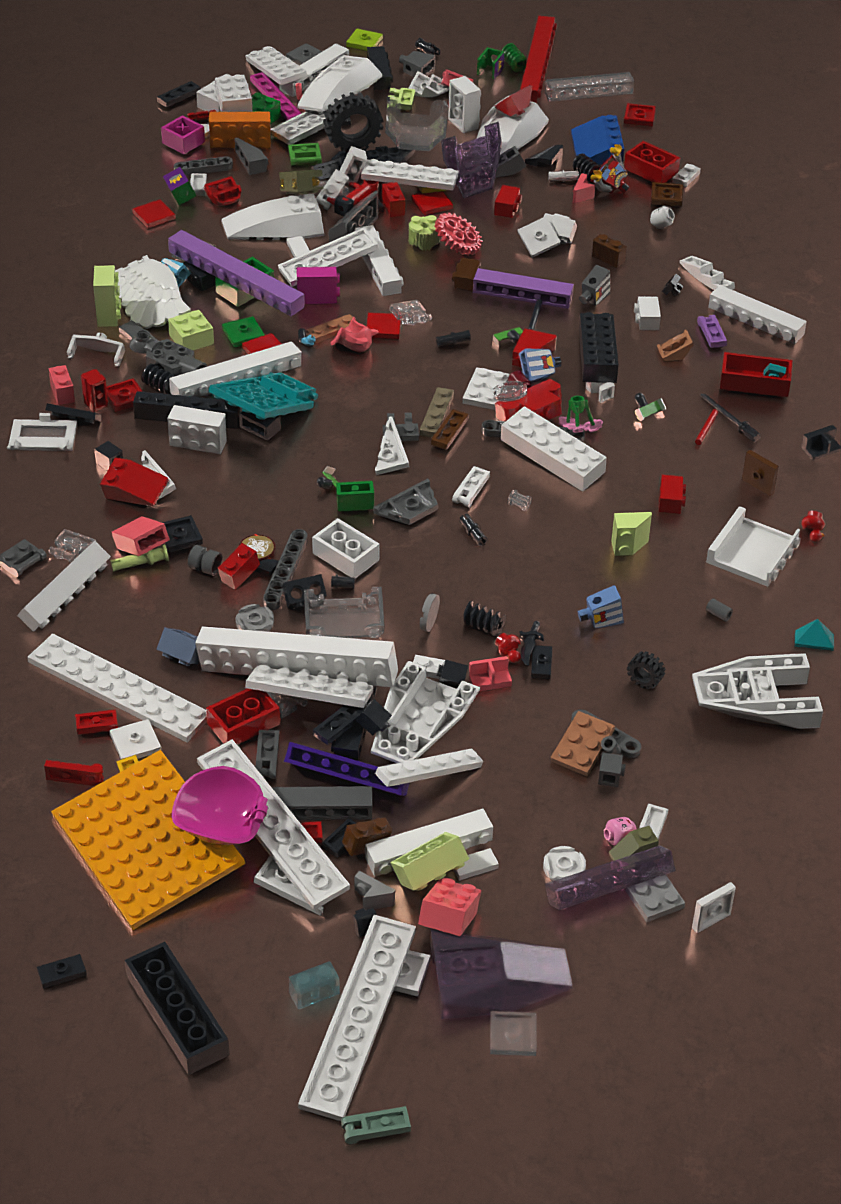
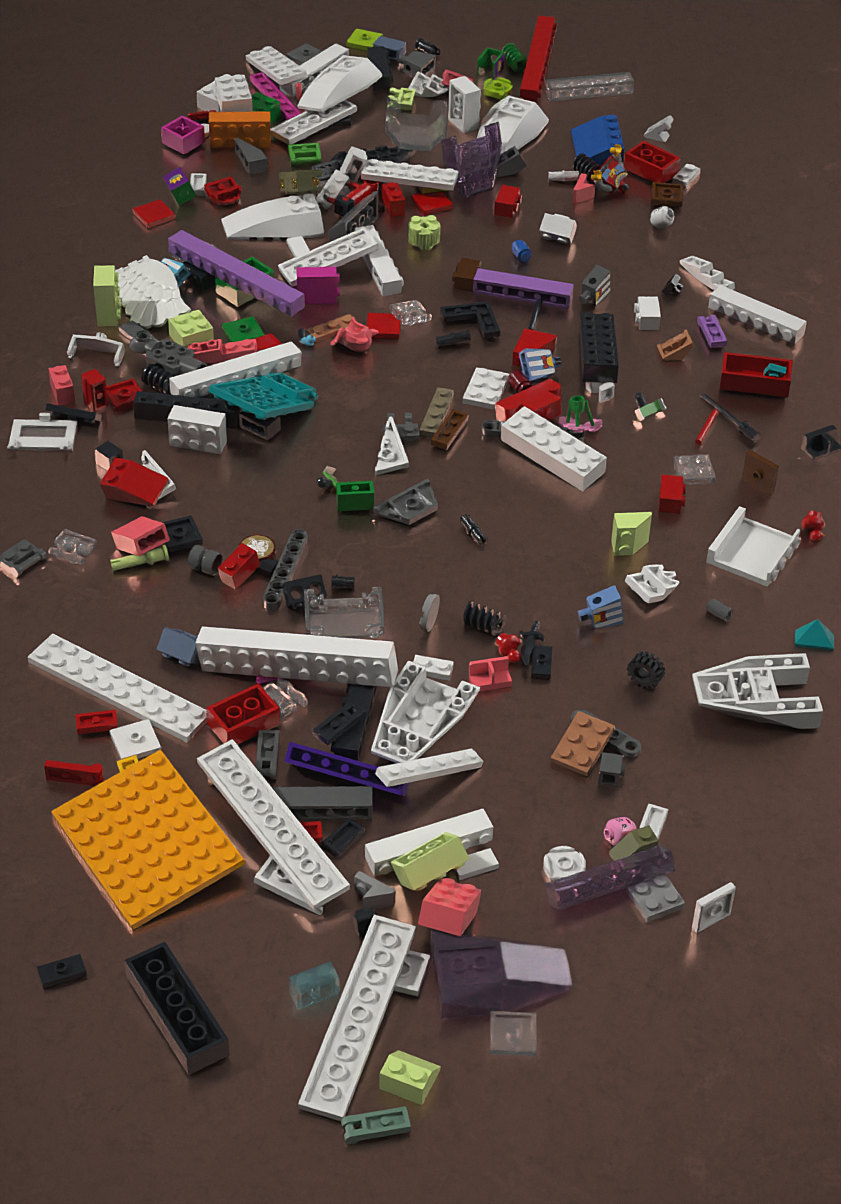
(59, 591): white brick -> none
(178, 94): black plate -> none
(205, 165): dark grey beam -> none
(217, 352): none -> coral slope
(220, 806): dark pink piece -> none
(255, 618): light grey tile -> none
(309, 686): white plate -> none
(345, 548): white brick -> none
(350, 106): black tyre -> none
(365, 832): reddish brown brick -> none
(373, 717): black brick -> none
(394, 47): none -> sand blue brick
(408, 1076): none -> yellowish green slope
(451, 673): black brick -> none
(458, 234): coral gear -> none
(471, 486): white plate -> none
(480, 311): none -> black plate
(497, 88): none -> lime plate
(510, 391): clear tile -> none
(513, 335): piece -> none
(516, 102): red slope -> none
(519, 500): clear bush -> none
(521, 251): none -> blue brick
(539, 236): white plate -> none
(547, 156): black slope -> none
(609, 250): reddish brown brick -> none
(610, 745): dark grey piece -> none
(639, 114): red tile -> none
(652, 583): none -> white plate
(659, 130): none -> white slope
(694, 469): none -> clear plate

